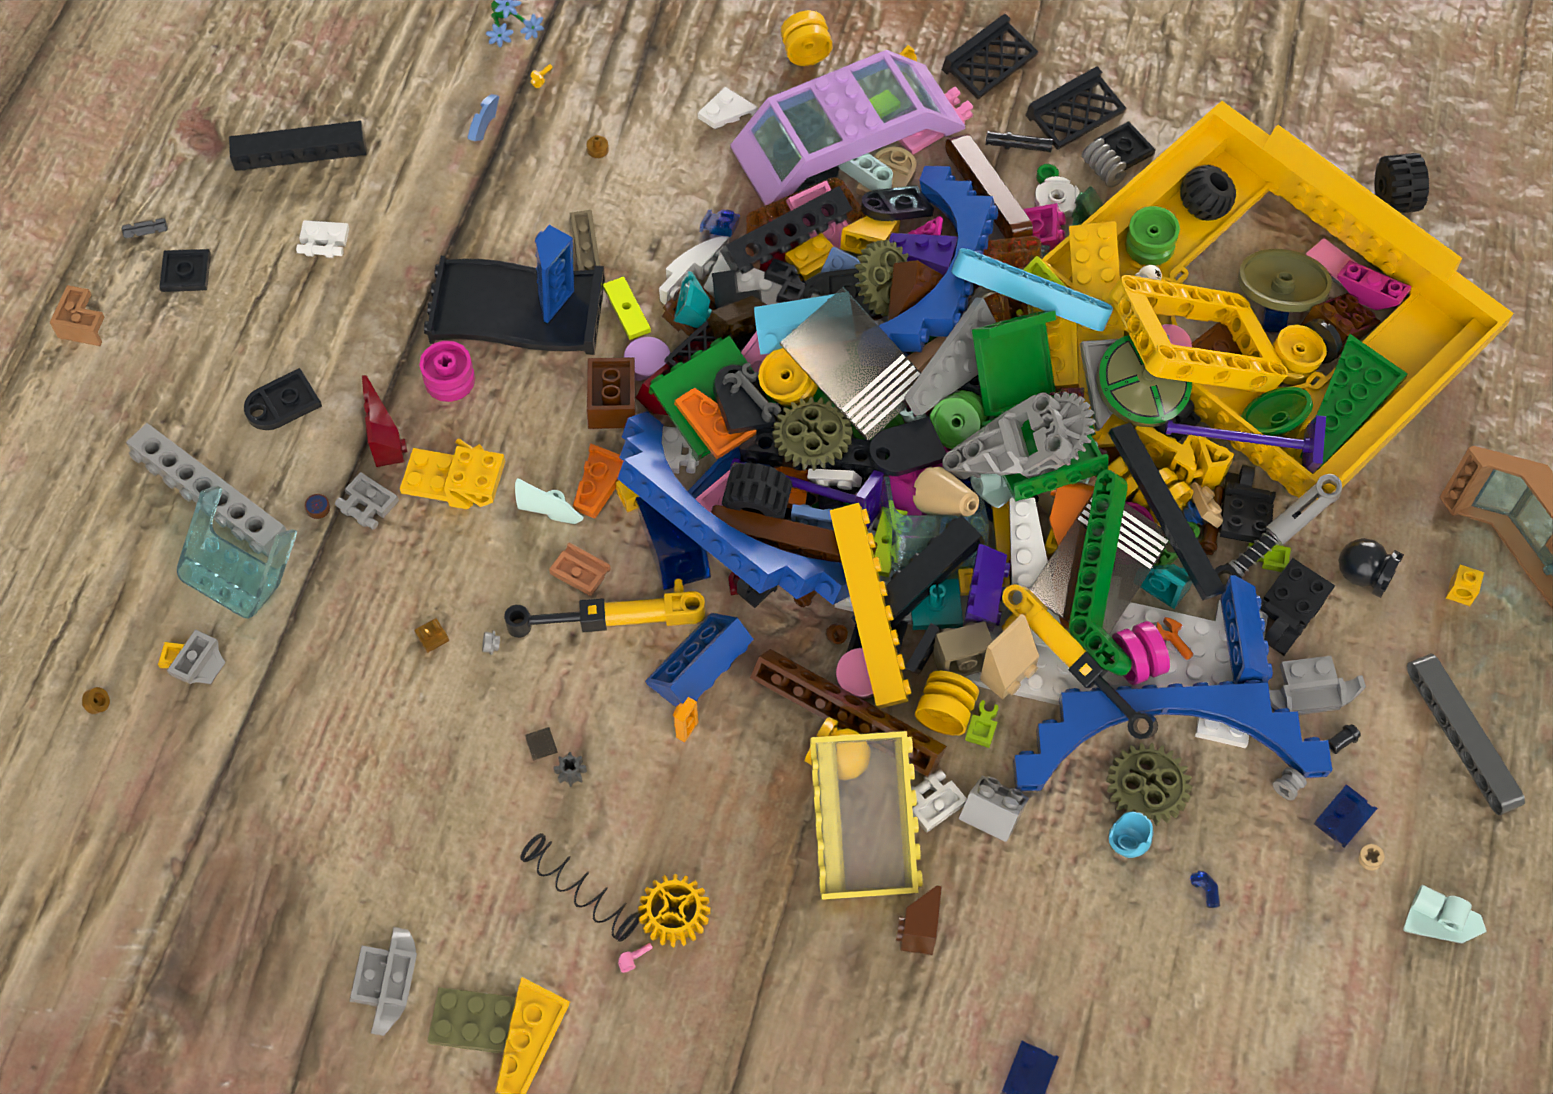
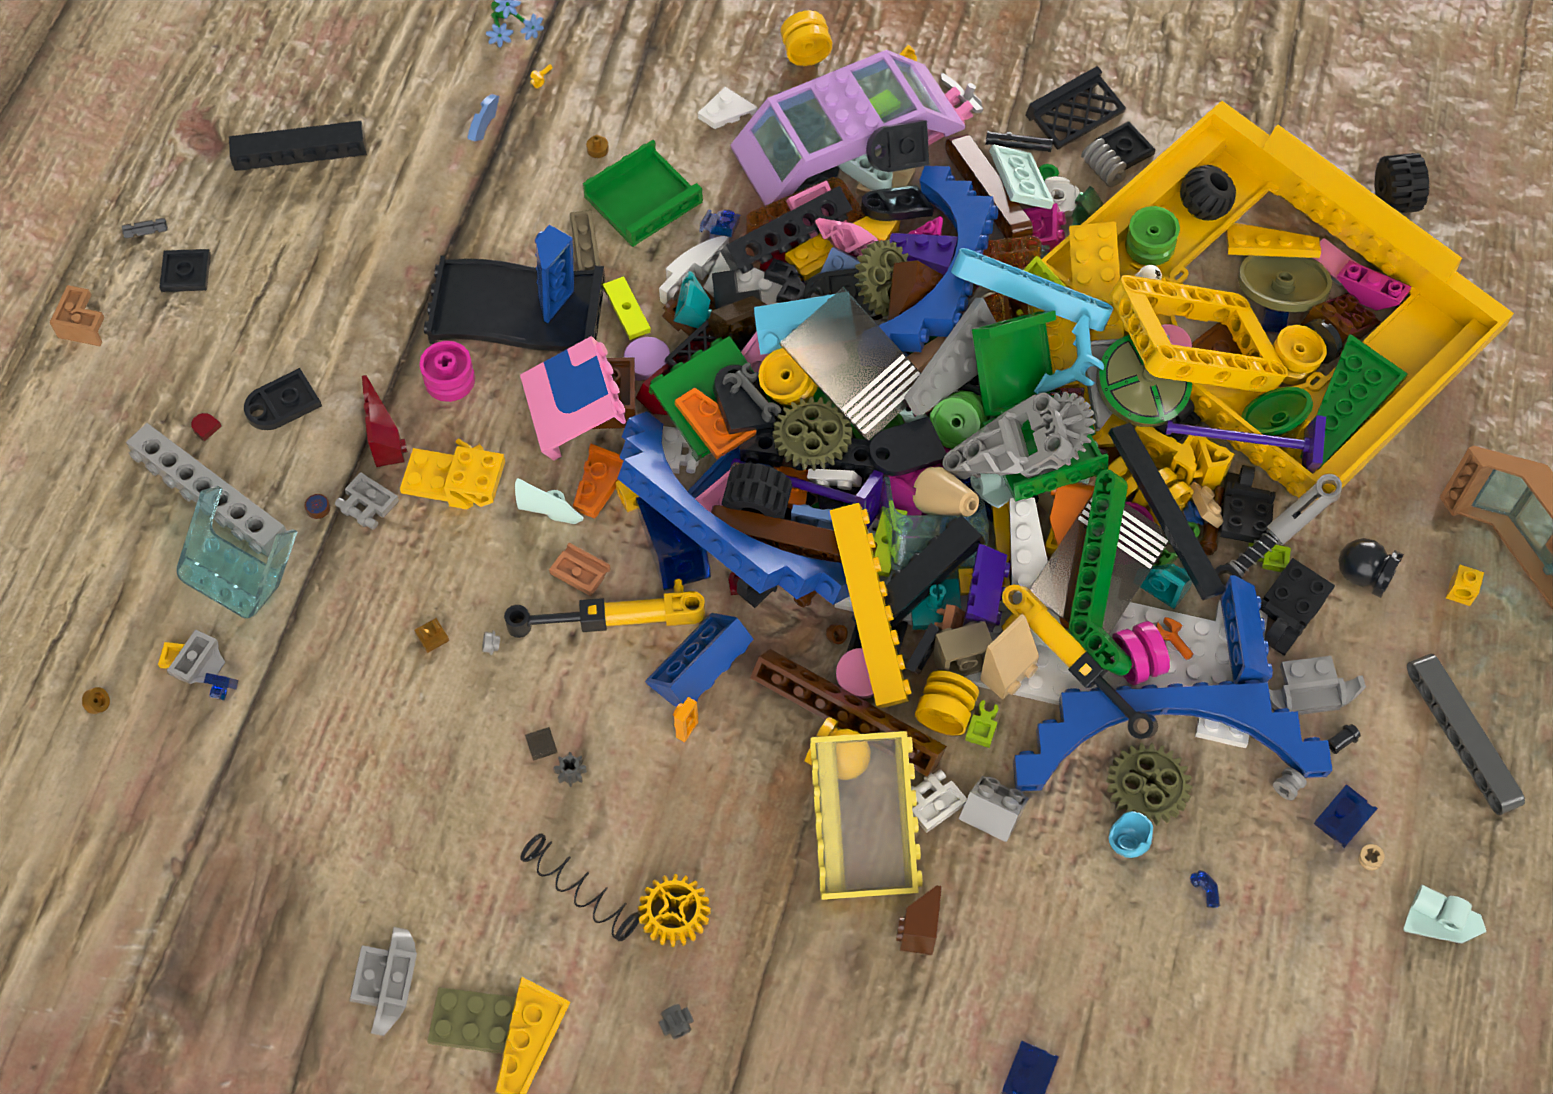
(205, 425): none -> dark red tile
(220, 685): none -> clear blue tile
(323, 233): white plate -> none
(571, 395): none -> bright pink panel
(626, 959): bright pink hand -> none
(641, 194): none -> green panel
(676, 1021): none -> dark grey gear
(845, 235): none -> bright pink slope
(902, 146): none -> black tile
(952, 618): none -> nougat tile
(967, 95): none -> light grey piece
(975, 47): black fence -> none
(1021, 177): none -> light aqua tile
(1082, 363): none -> medium azure piece
(1261, 241): none -> yellow wing

